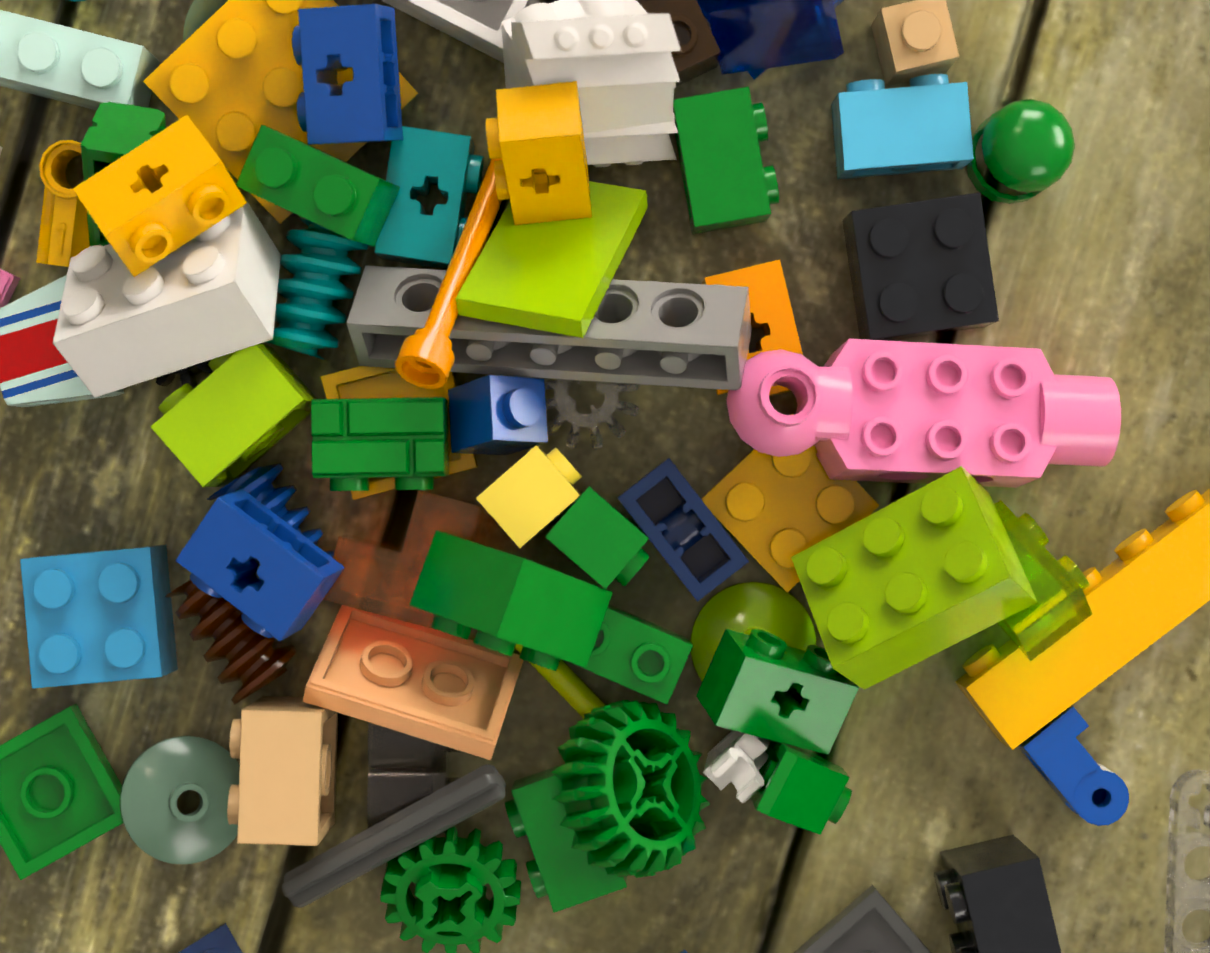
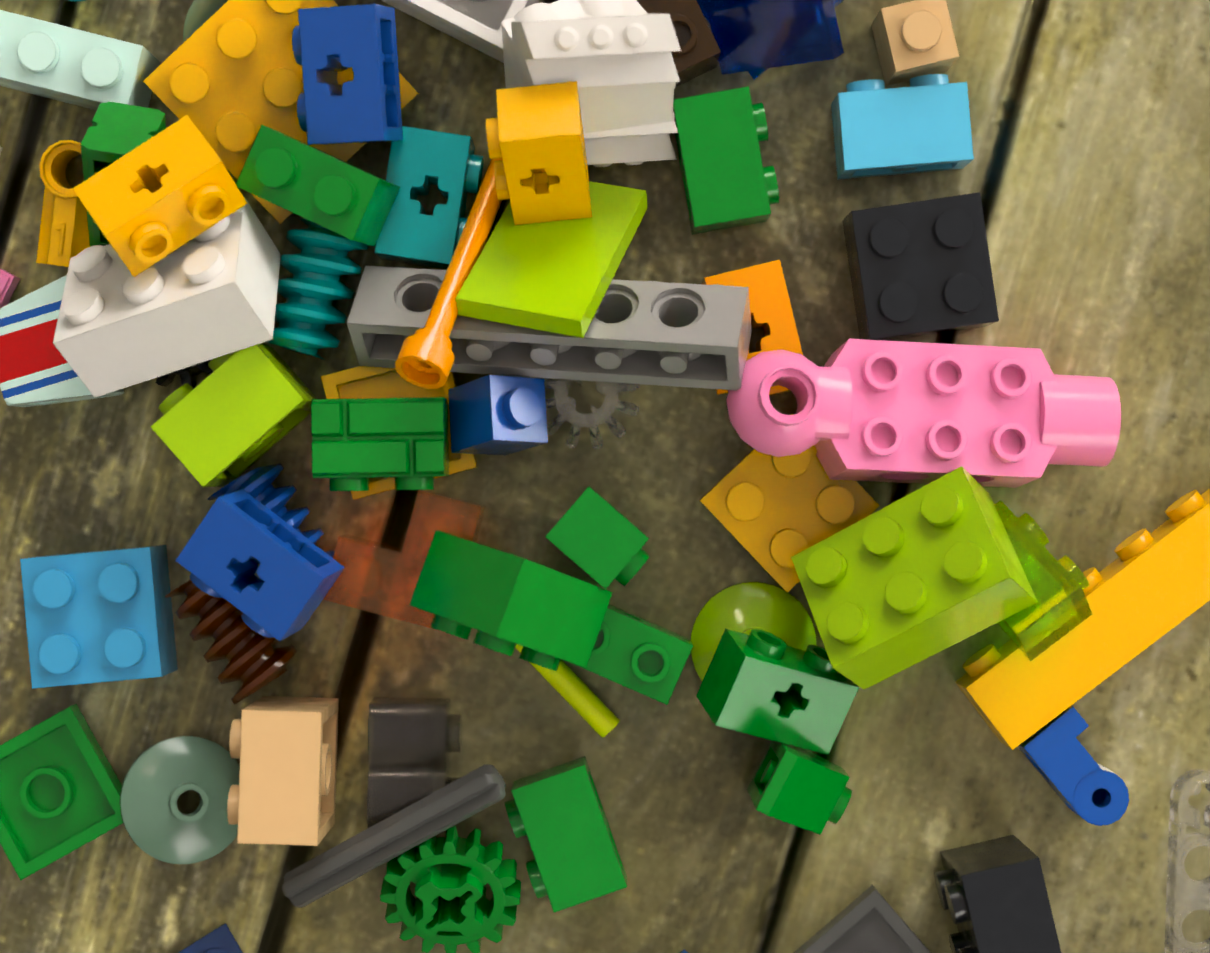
(414, 681): light nougat tile -> none
(531, 493): light yellow brick -> none
(635, 771): green gear -> none
(682, 529): dark blue brick -> none
(738, 761): white plate -> none
(1024, 148): green helmet -> none

